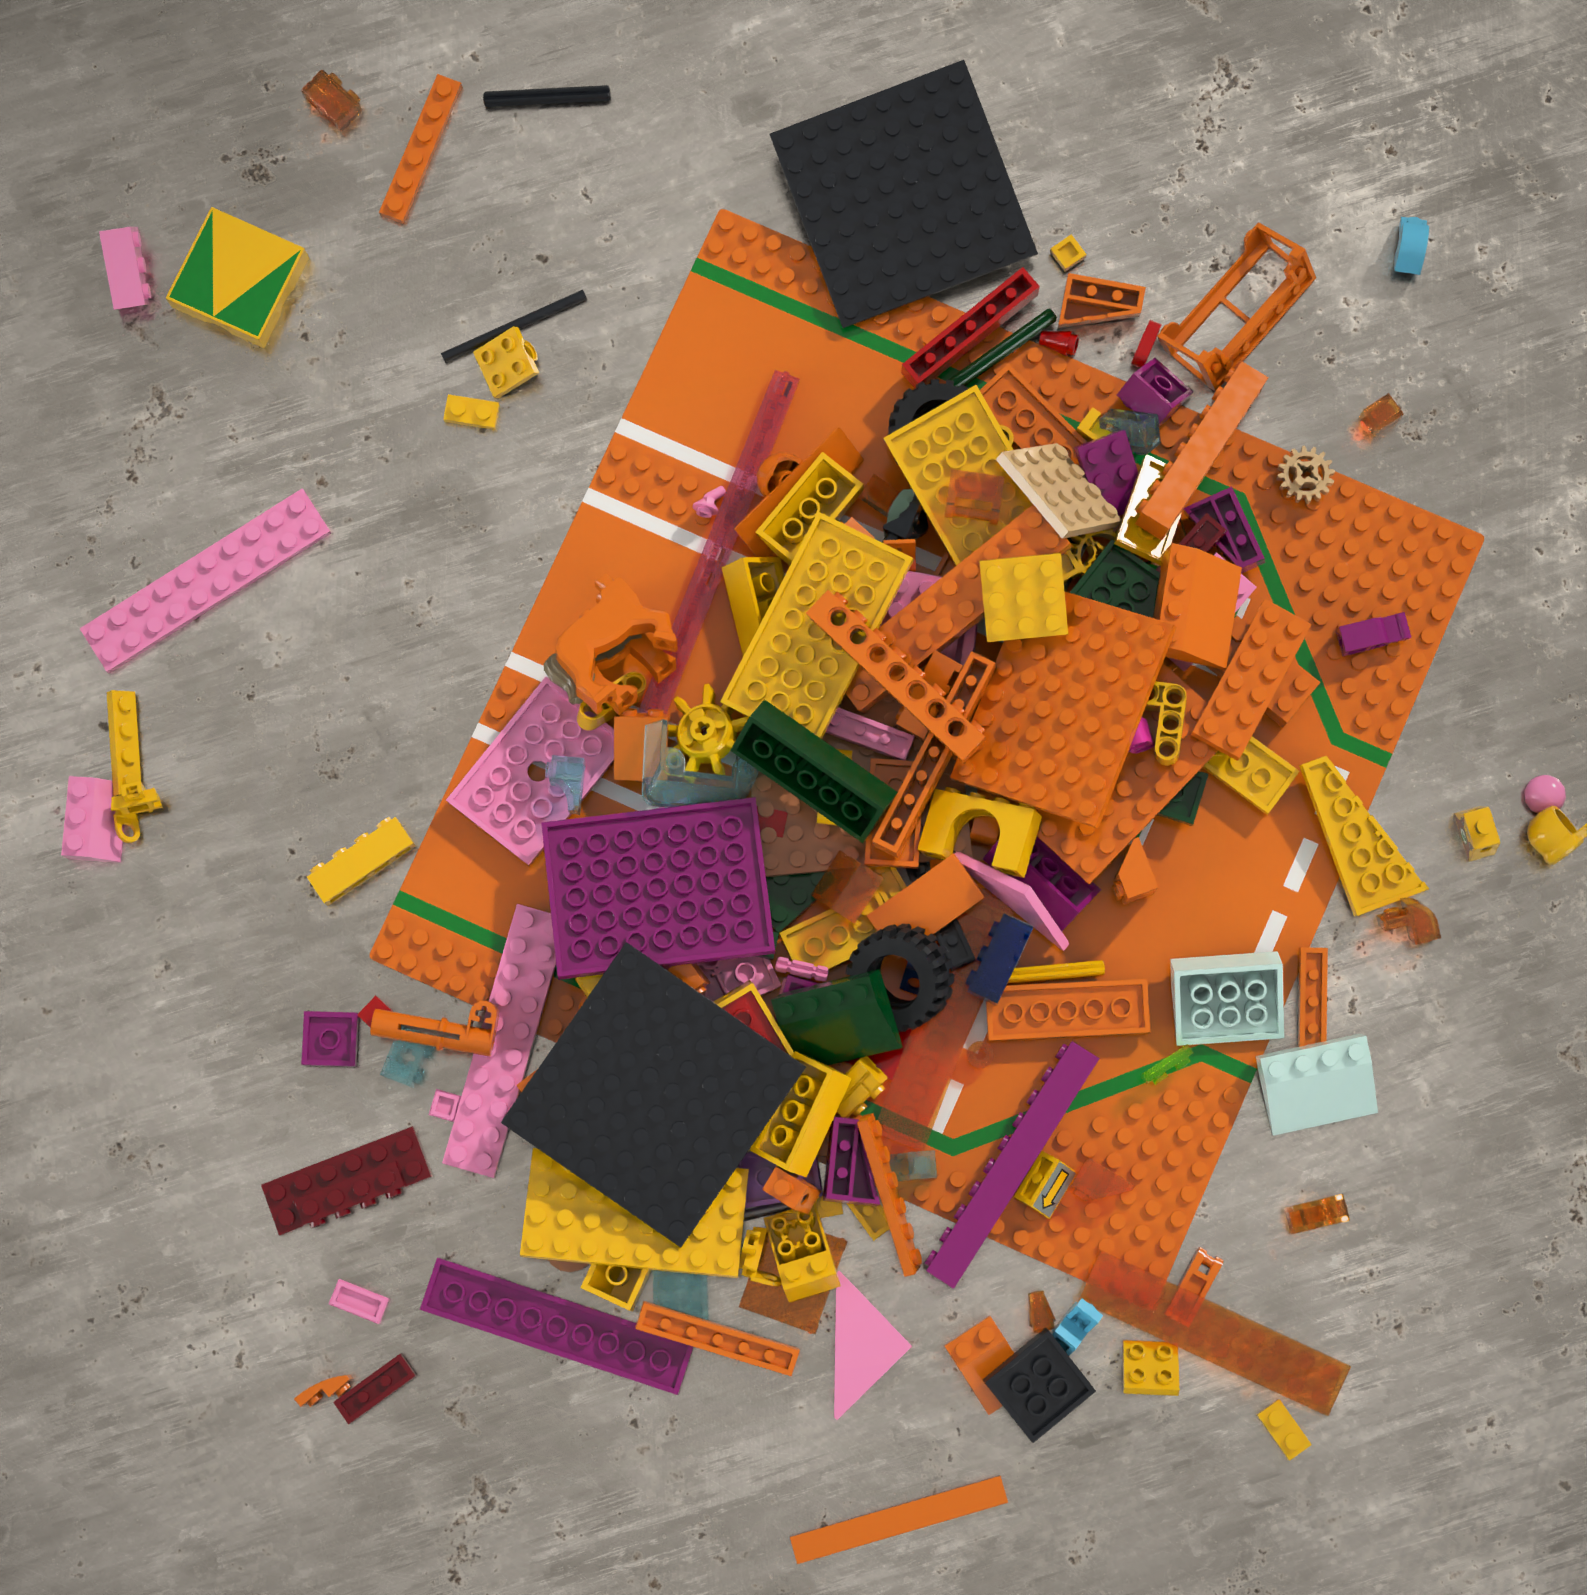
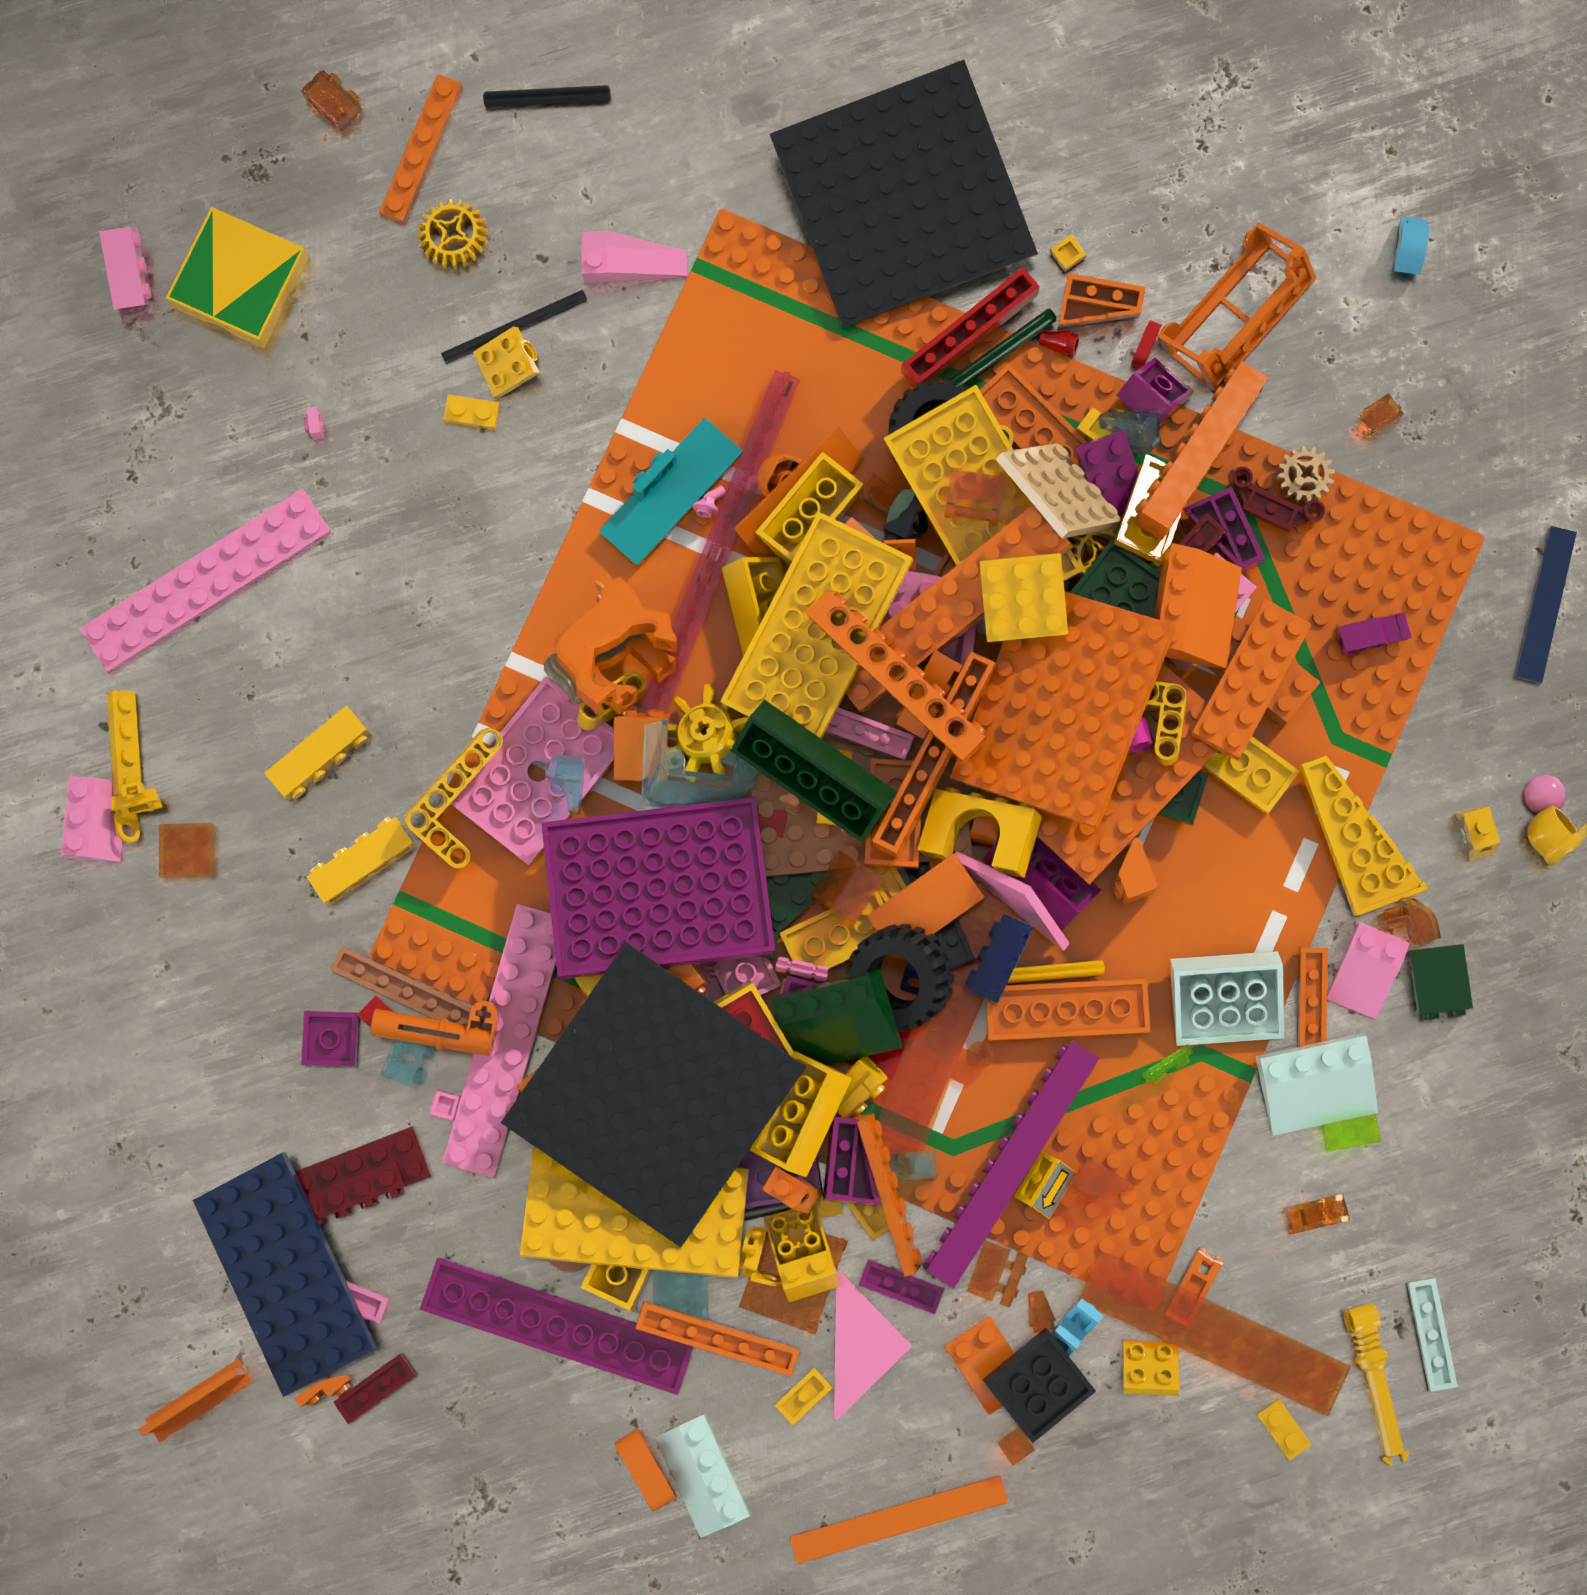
(186, 850): none -> clear orange plate
(197, 1401): none -> orange fence
(284, 1274): none -> dark blue plate
(313, 423): none -> bright pink plate
(317, 753): none -> yellow brick
(401, 988): none -> nougat plate
(448, 795): none -> yellow beam
(461, 215): none -> yellow gear
(620, 257): none -> bright pink wedge
(645, 1470): none -> orange beam
(669, 490): none -> teal bracket
(702, 1476): none -> light aqua slope
(803, 1396): none -> yellow plate
(902, 1288): none -> magenta plate
(989, 1271): none -> clear orange plate
(1015, 1445): none -> clear orange brick
(1271, 507): none -> dark red plate
(1351, 1133): none -> clear neon green plate
(1364, 1323): none -> yellow piece
(1367, 970): none -> bright pink slope
(1432, 1334): none -> light aqua plate
(1440, 981): none -> dark green panel
(1545, 605): none -> dark blue tile

